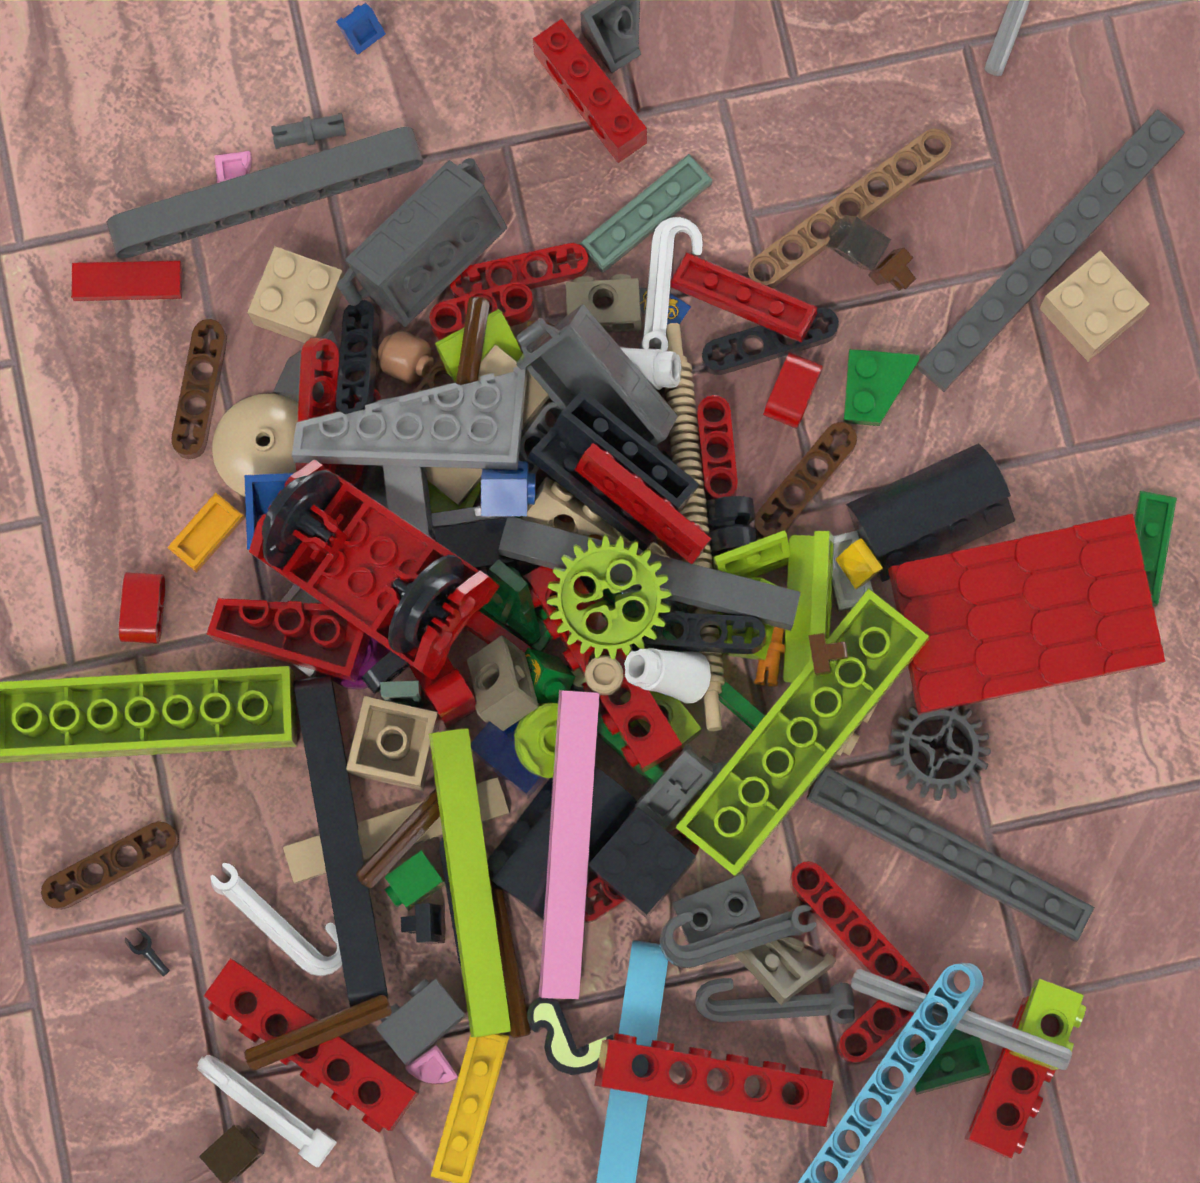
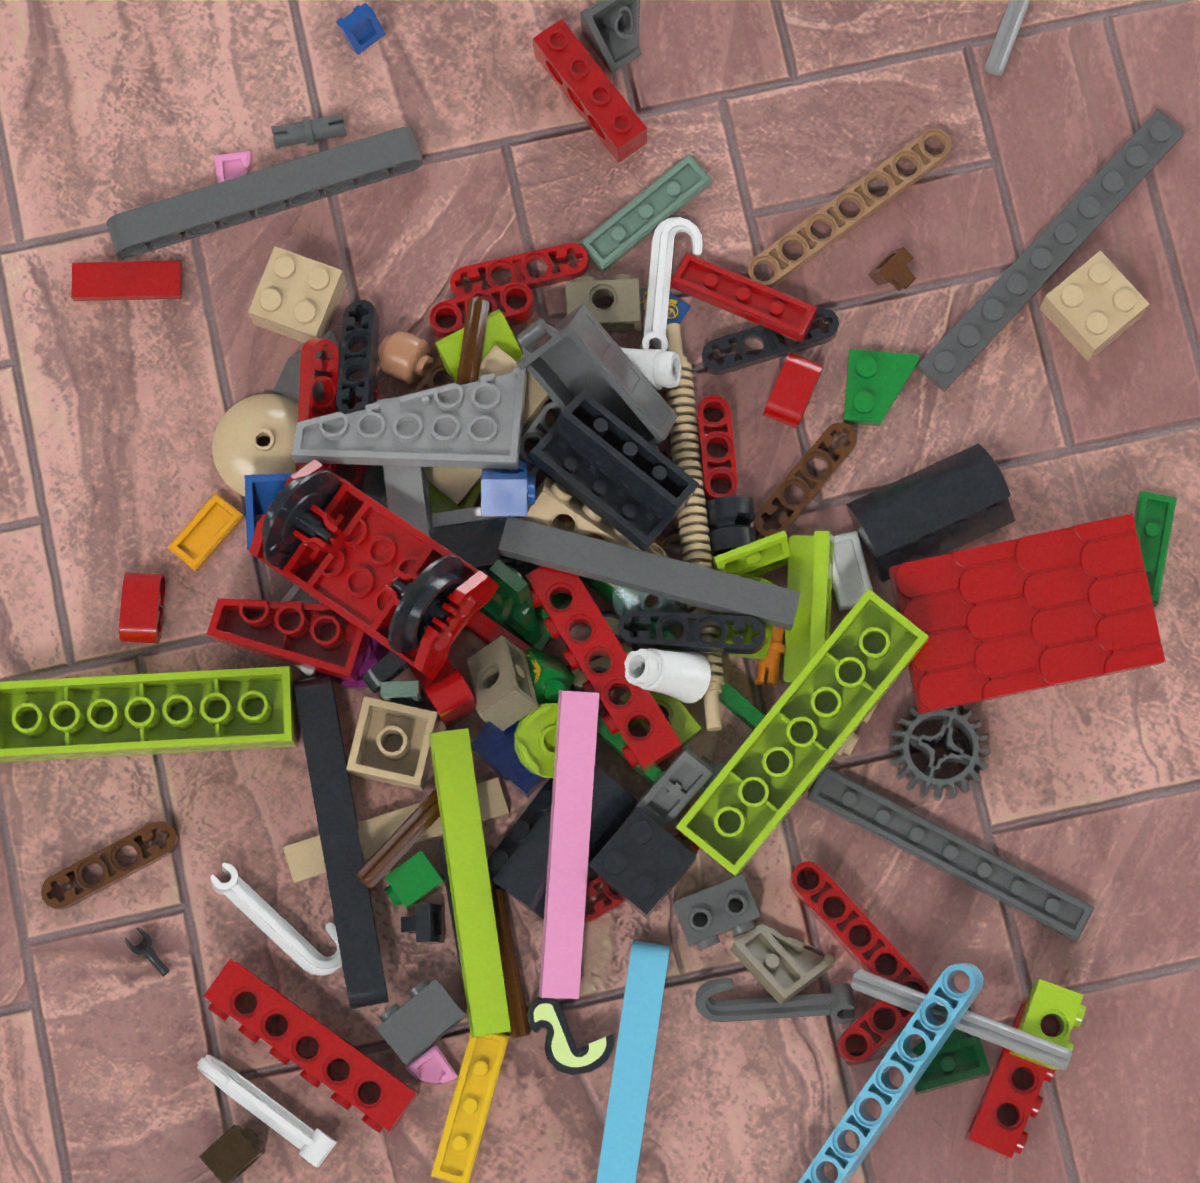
(194, 388): reddish brown beam -> none
(317, 1032): reddish brown axle -> none
(425, 243): dark grey container -> none
(597, 563): lime gear -> none
(604, 675): tan tile -> none
(642, 503): red plate -> none
(731, 941): dark grey piece -> none
(809, 1106): red brick -> none
(825, 653): reddish brown tile -> none
(857, 242): clear smoke brick -> none
(858, 563): yellow tile -> none

